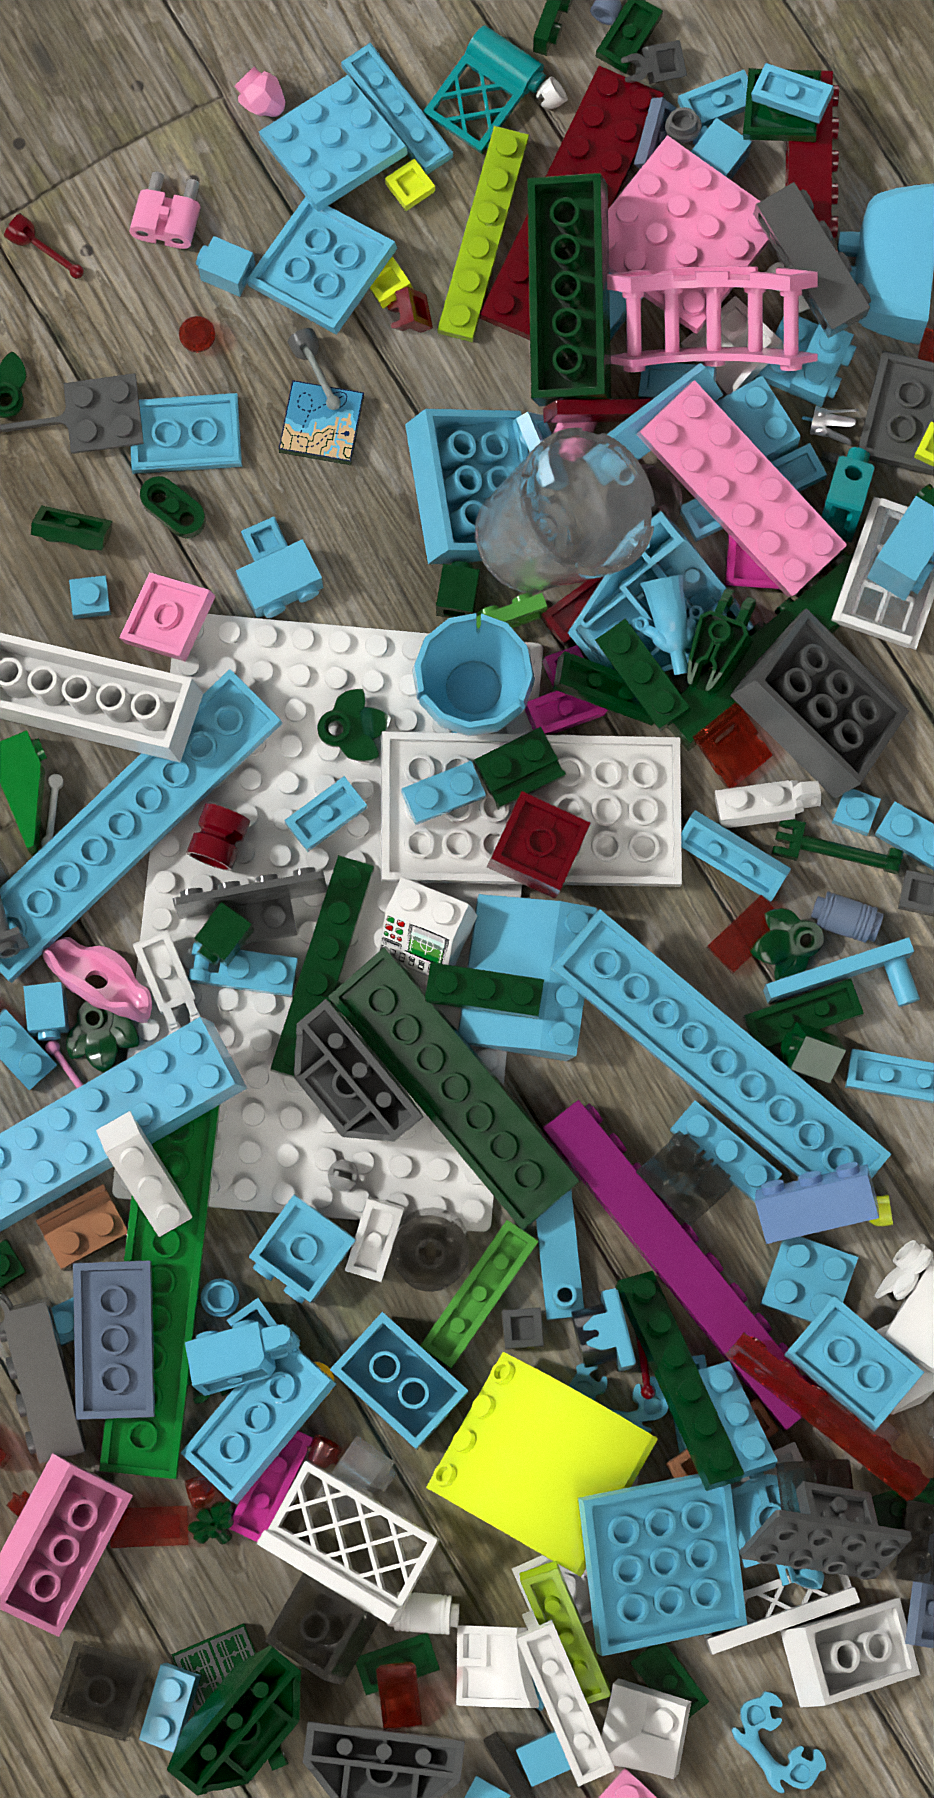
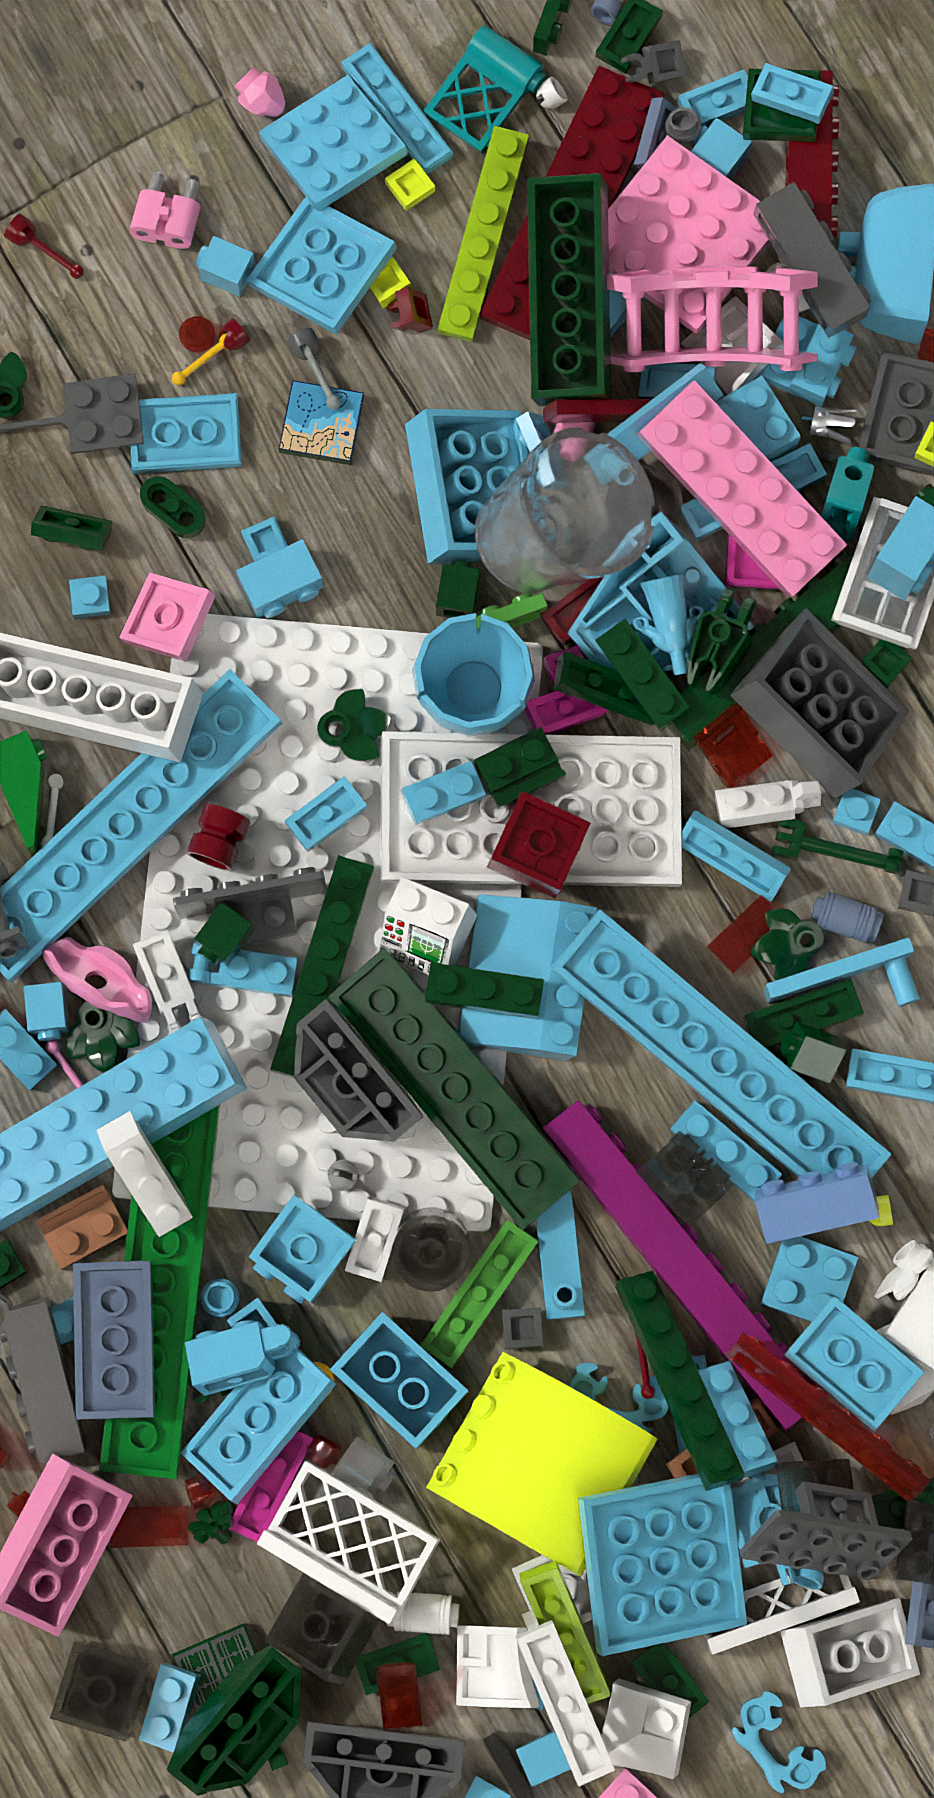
(230, 337): none -> hinge
(604, 1333): medium azure piece -> none
(886, 661): none -> dark green plate

